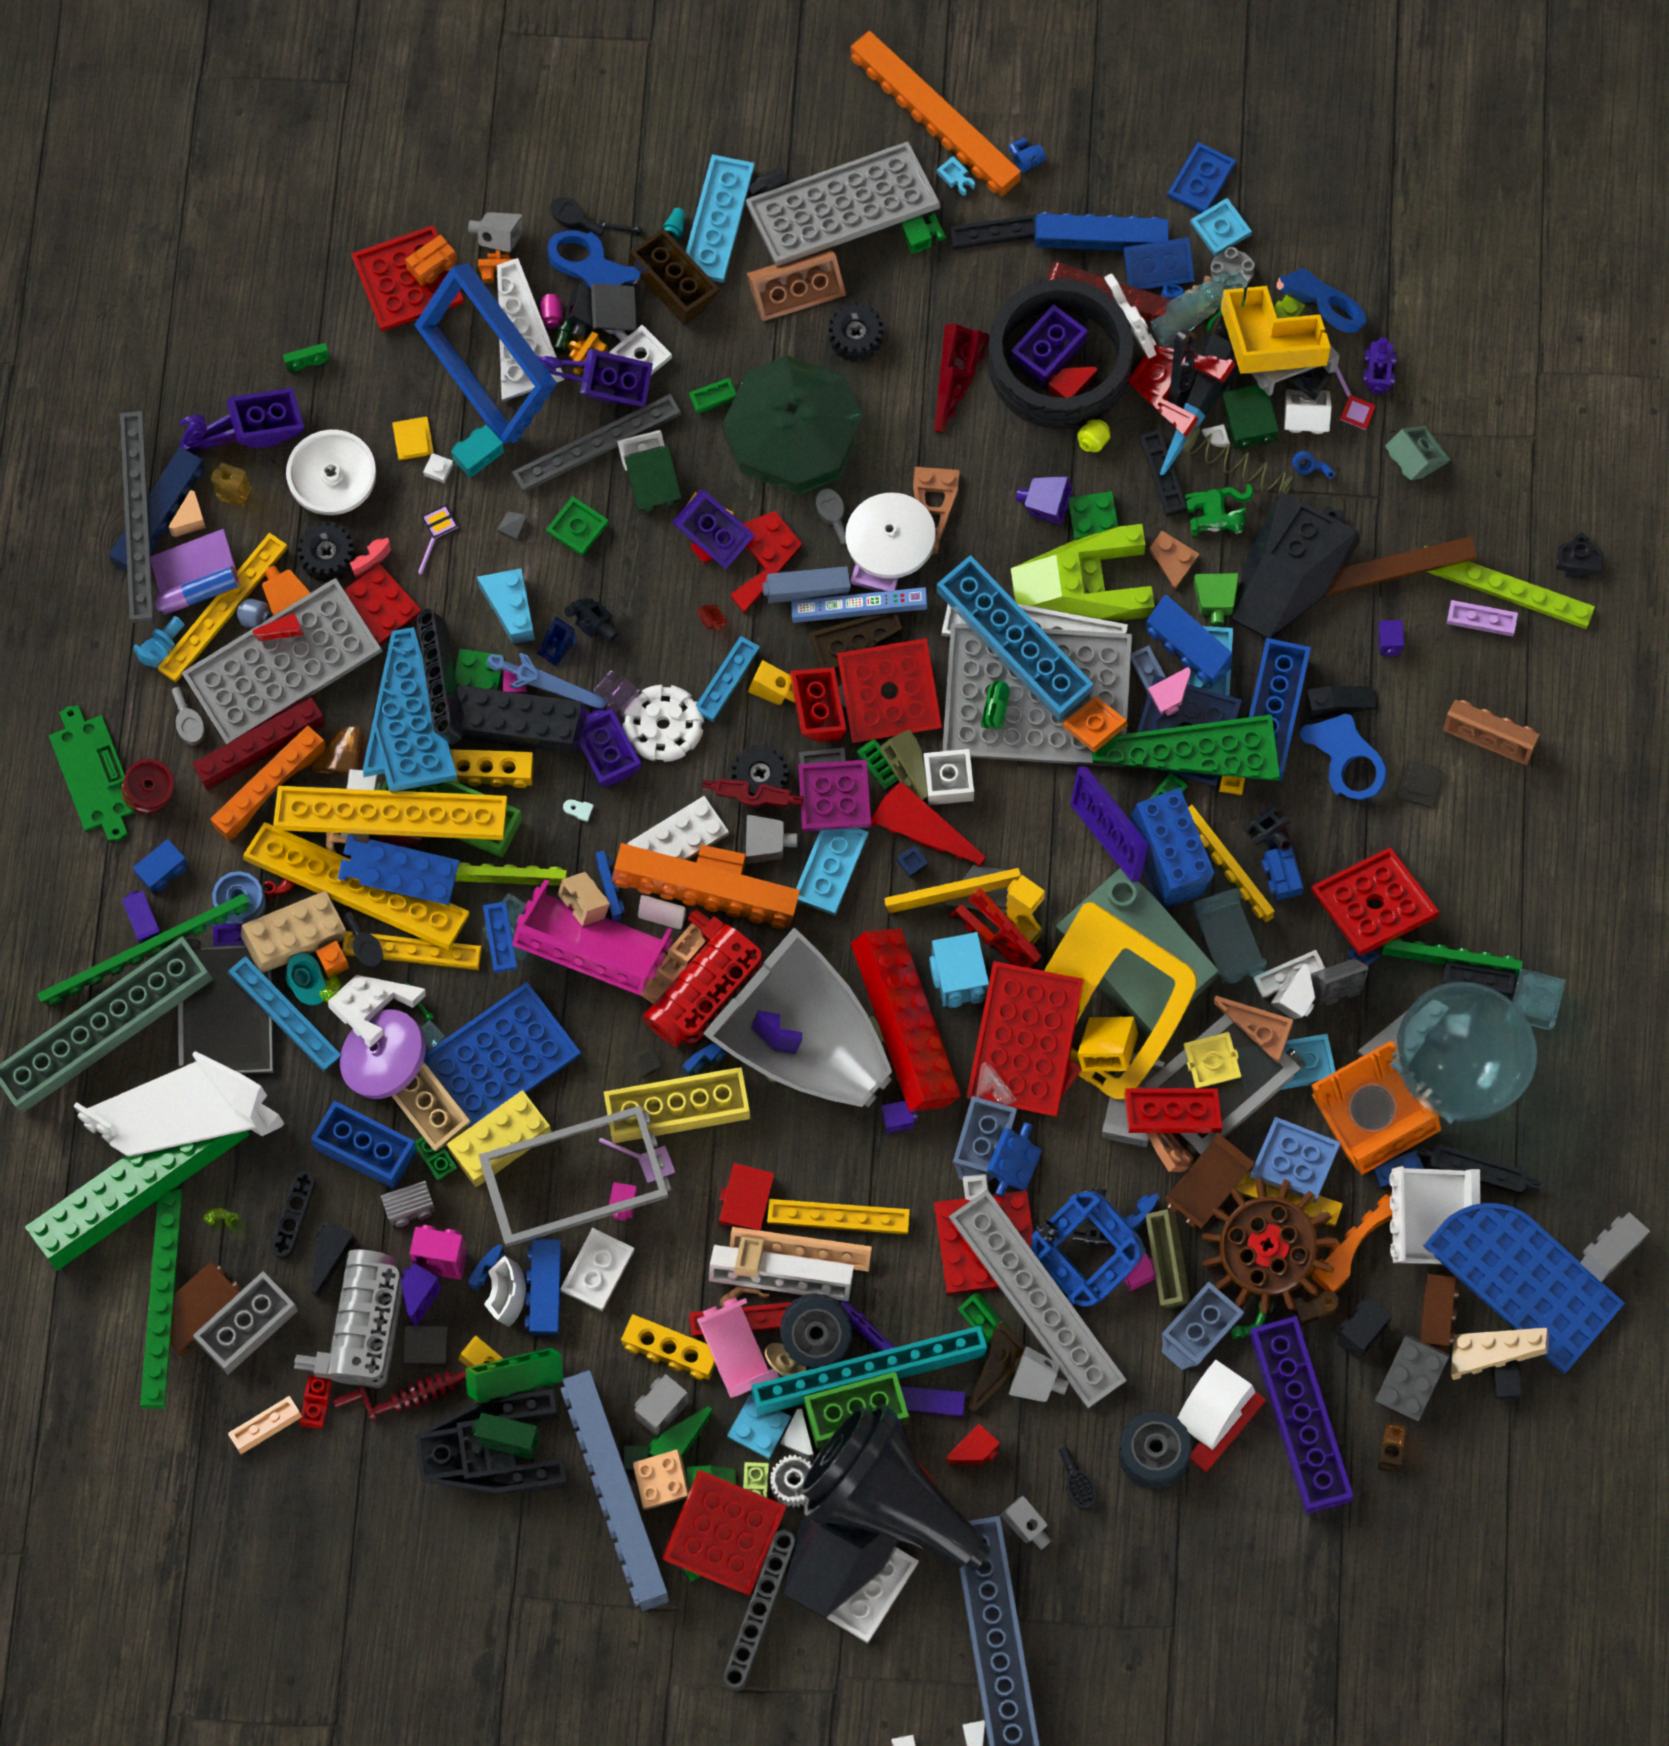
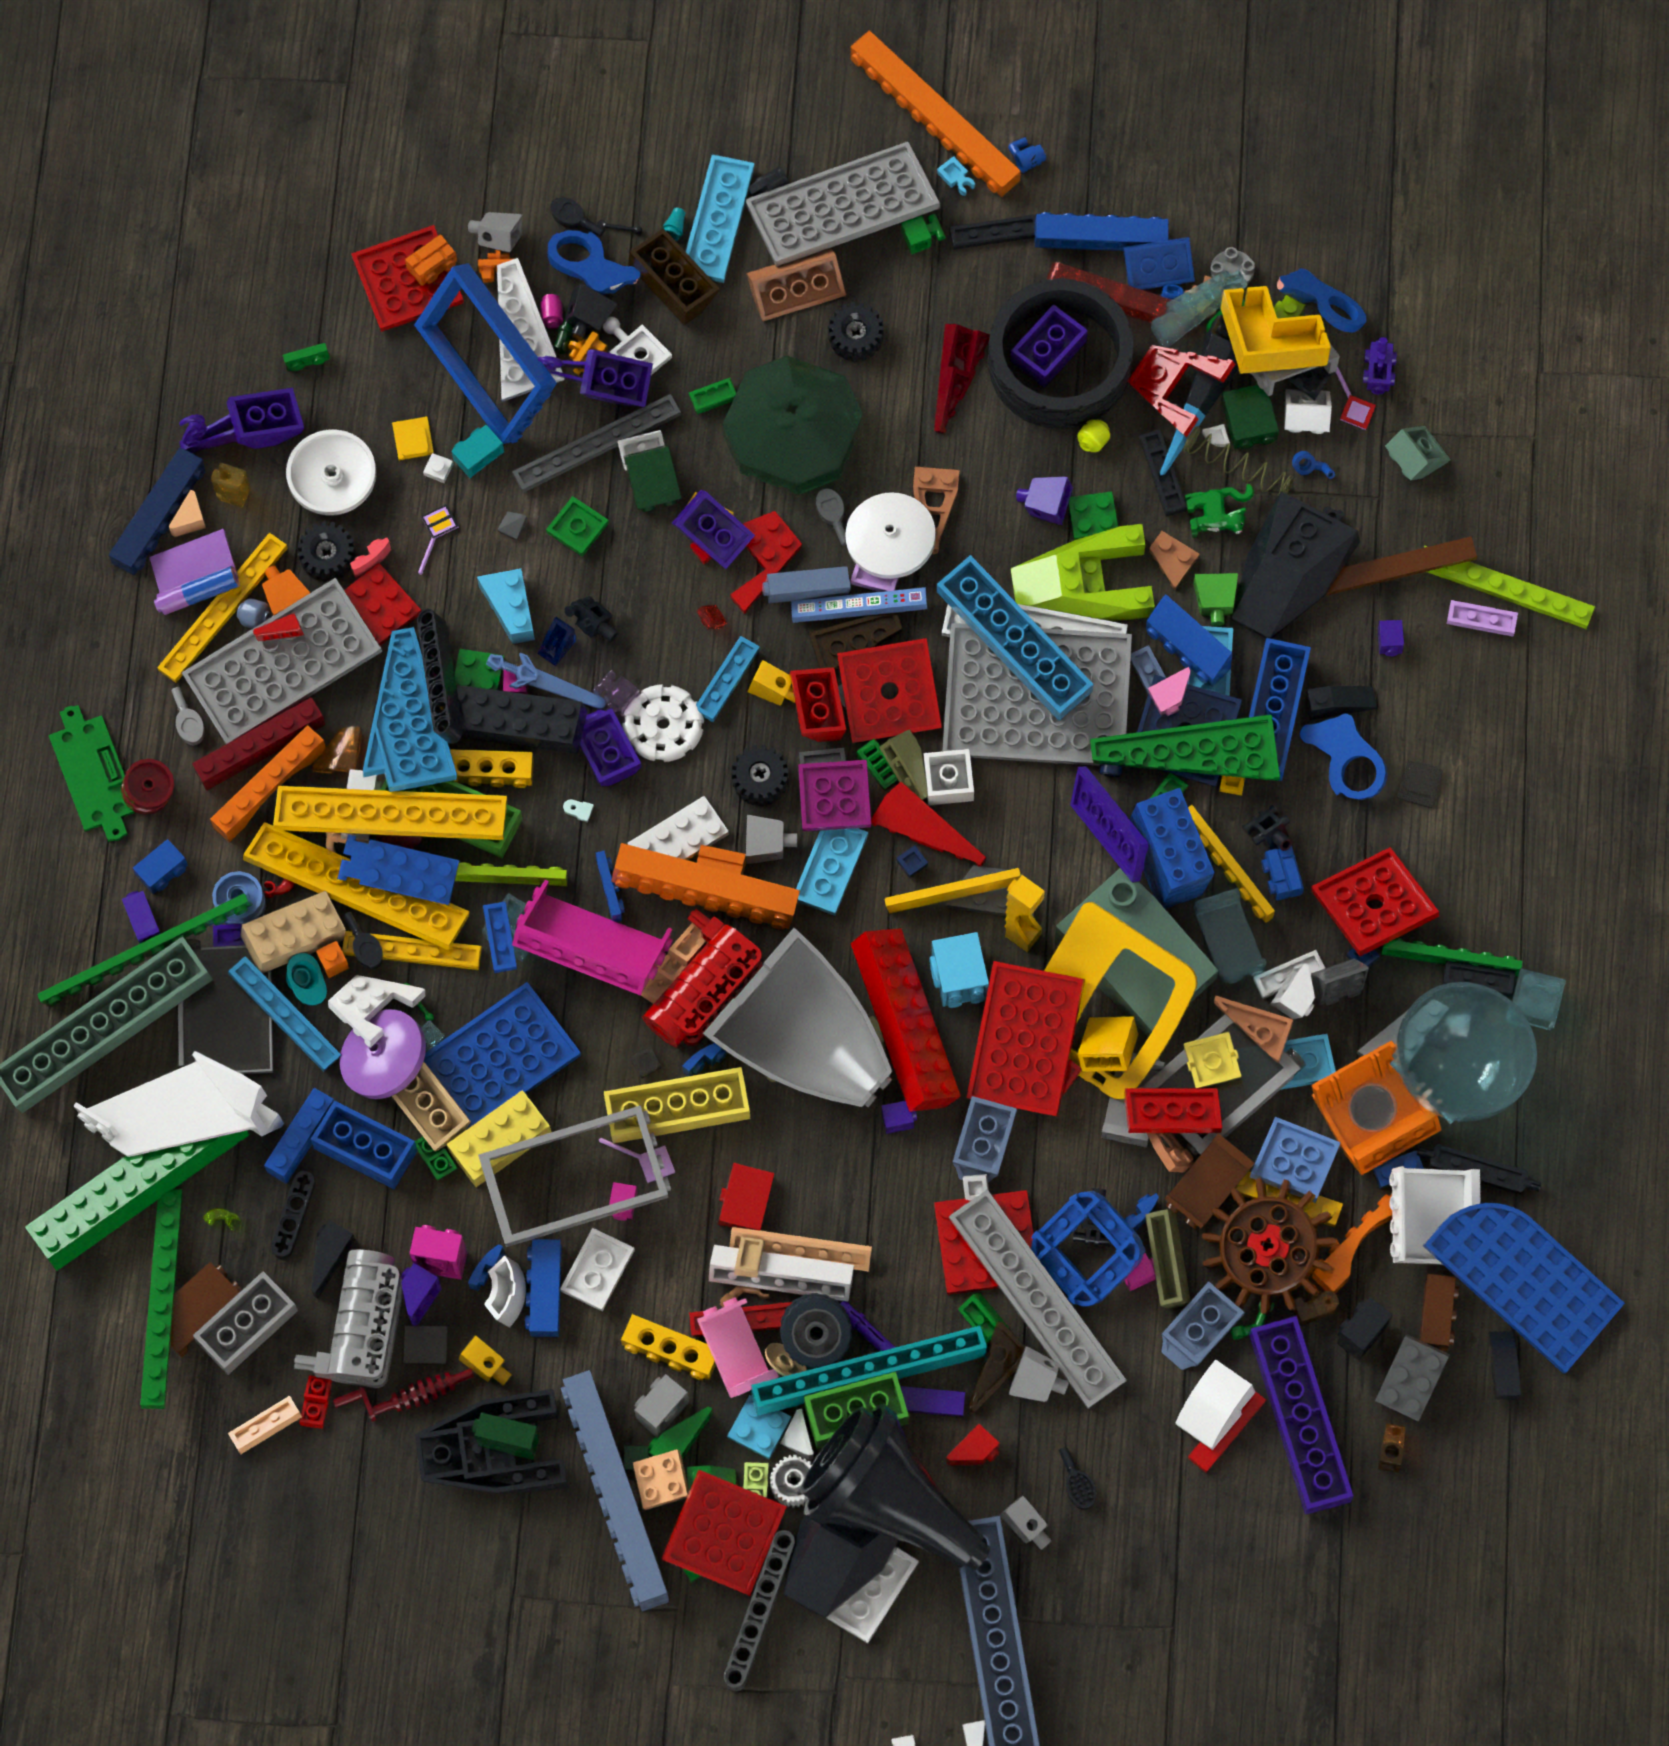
(136, 517): dark grey plate -> none
(157, 648): dark azure piece -> none
(297, 1138): none -> blue brick
(331, 989): clear neon green arm -> none
(408, 1204): light grey brick -> none
(514, 1375): green brick -> none
(584, 898): tan brick -> none
(613, 307): dark grey tile -> none
(661, 912): white slope -> none
(765, 793): dark red piece -> none
(768, 1028): dark purple slope -> none
(838, 1216): yellow plate -> none
(991, 1080): clear slope -> none
(996, 705): green arm -> none
(1008, 940): red wing -> none
(1014, 1160): blue plate -> none
(1048, 1230): black plate -> none
(1071, 381): red slope -> none
(1095, 724): orange plate -> none
(1111, 770): none -> dark blue tile
(1137, 323): white wing -> none
(1152, 1468): wheel -> none
(1183, 346): black beam -> none
(1201, 178): blue tile -> none
(1220, 227): medium azure plate -> none
(1485, 1349): tan wing -> none
(1490, 731): nougat slope -> none
(1579, 558): black plate -> none
(1614, 1246): light grey brick -> none

